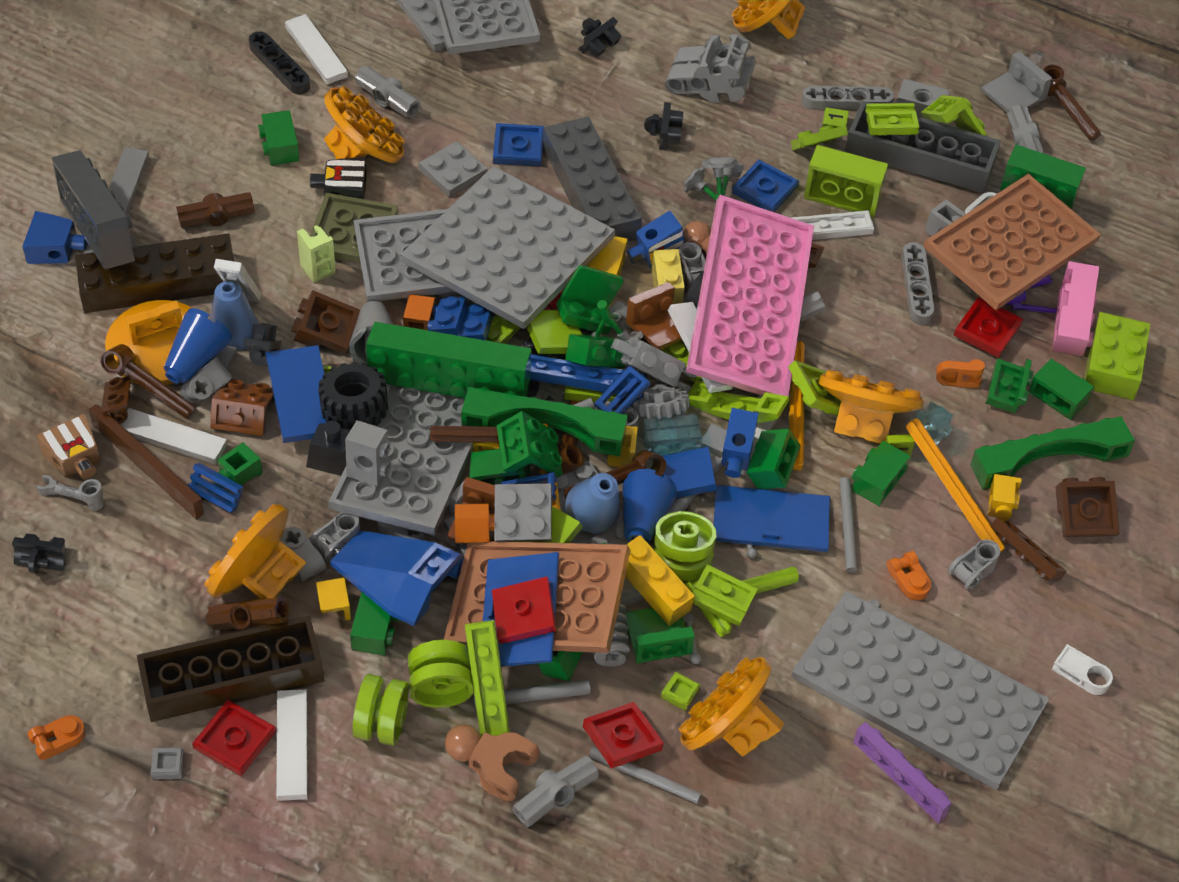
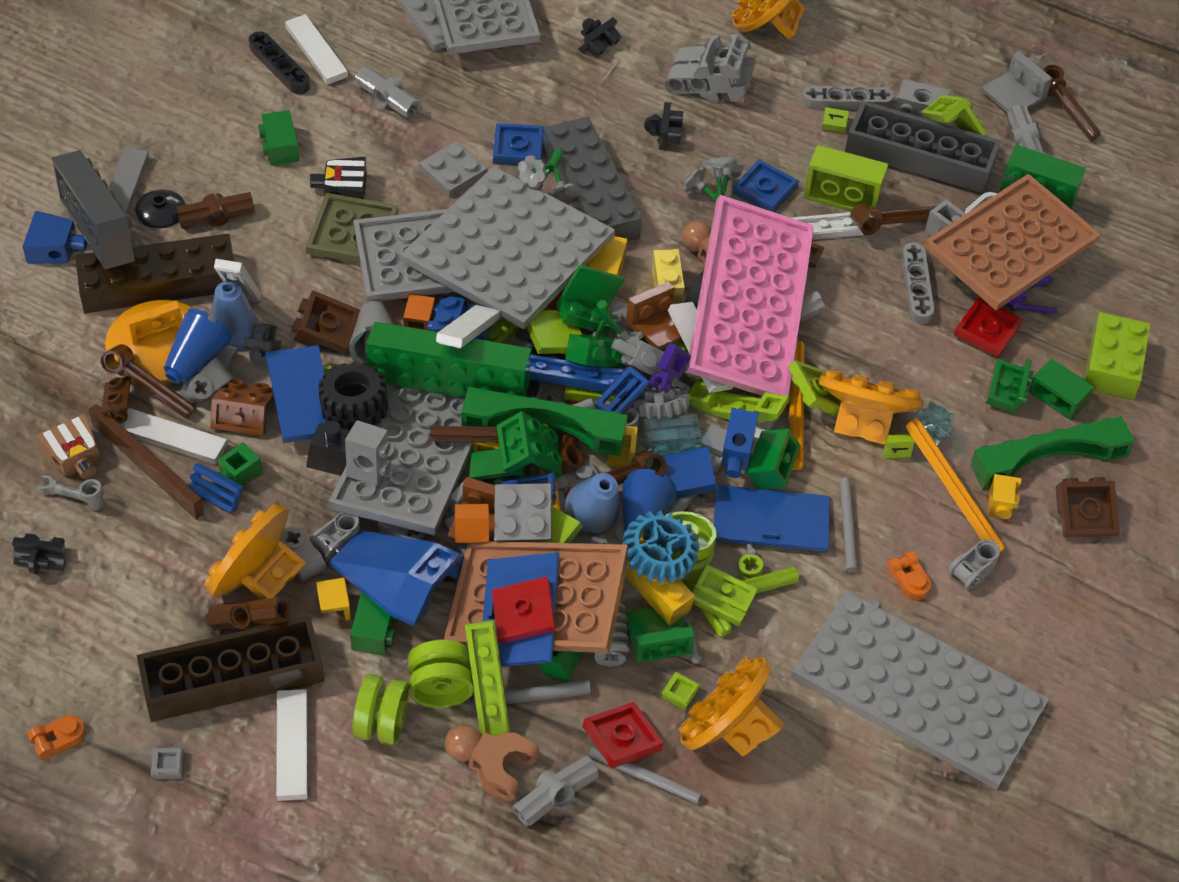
(158, 208): none -> black dish
(234, 737): red plate -> none
(316, 254): yellowish green hinge -> none
(360, 128): light orange bracket -> none
(467, 326): none -> white tile
(533, 173): none -> light grey plant
(655, 555): none -> dark azure gear
(660, 234): blue torso -> none
(672, 365): none -> dark purple plate
(691, 262): light grey piece -> none
(750, 559): none -> lime bush
(826, 134): lime plate -> none
(870, 219): none -> reddish brown axle
(880, 472): green brick -> none
(892, 119): lime plate -> none
(907, 777): medium lavender plate -> none
(960, 373): orange plate -> none
(1027, 549): reddish brown plate -> none
(1075, 309): bright pink wedge -> none
(1076, 667): white piece -> none

